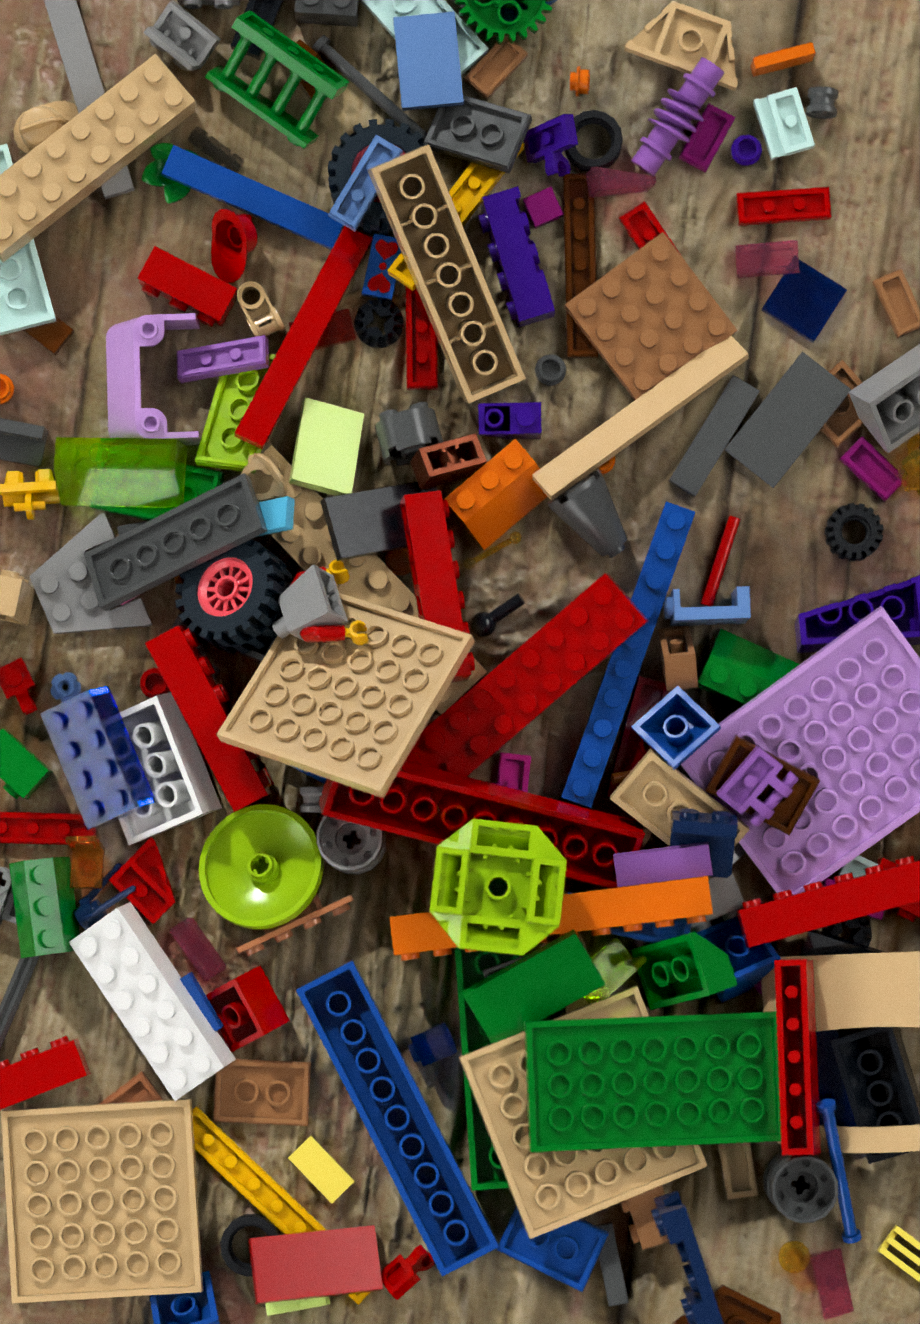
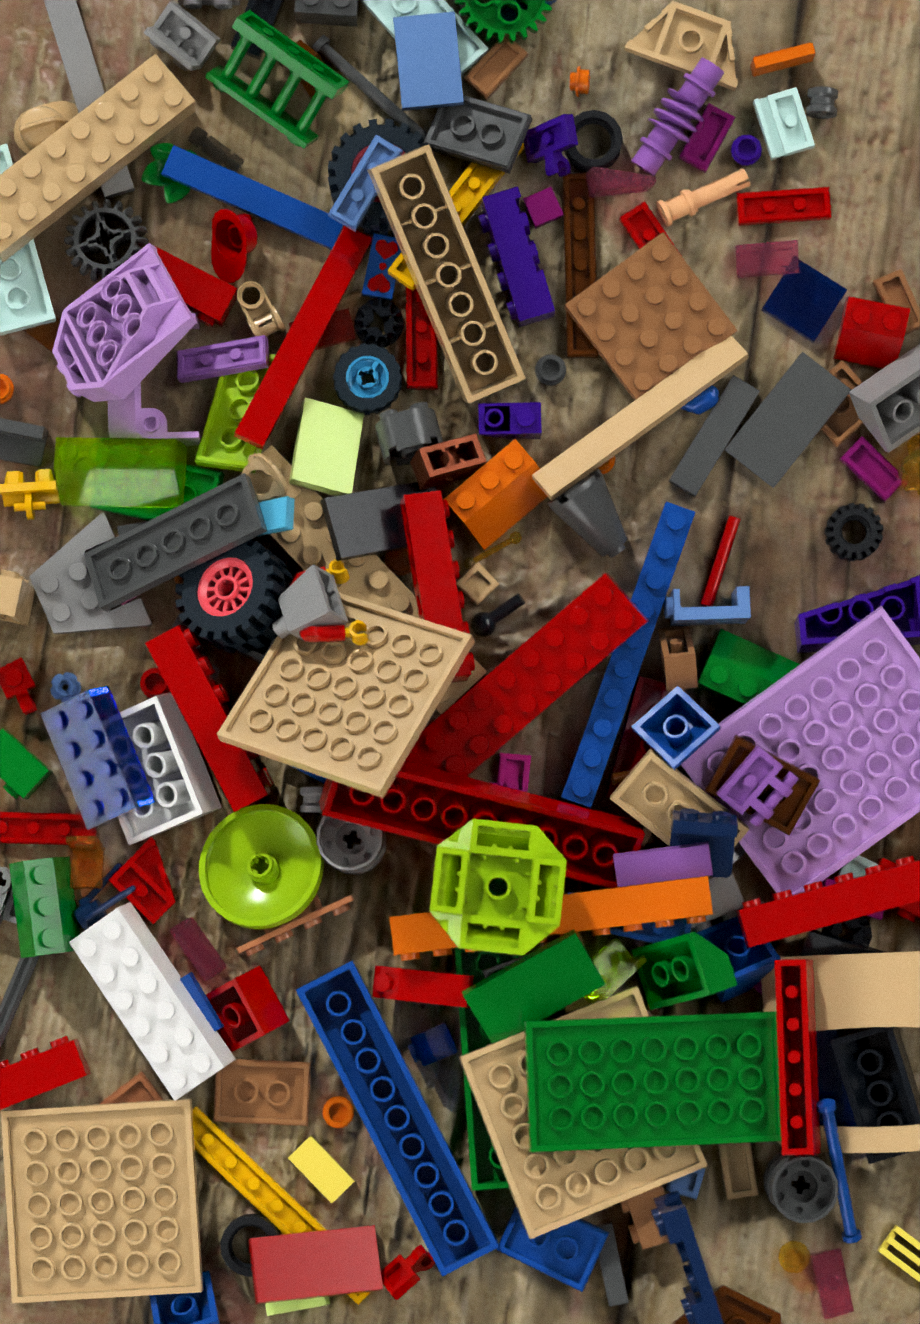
(92, 245): none -> dark grey gear
(121, 328): none -> lavender hinge
(338, 1112): none -> orange tile
(371, 396): none -> black wheel
(420, 986): none -> red slope
(477, 584): none -> tan tile
(687, 1185): none -> medium blue tile
(689, 201): none -> light nougat pin
(703, 401): none -> blue arm
(871, 332): none -> red slope

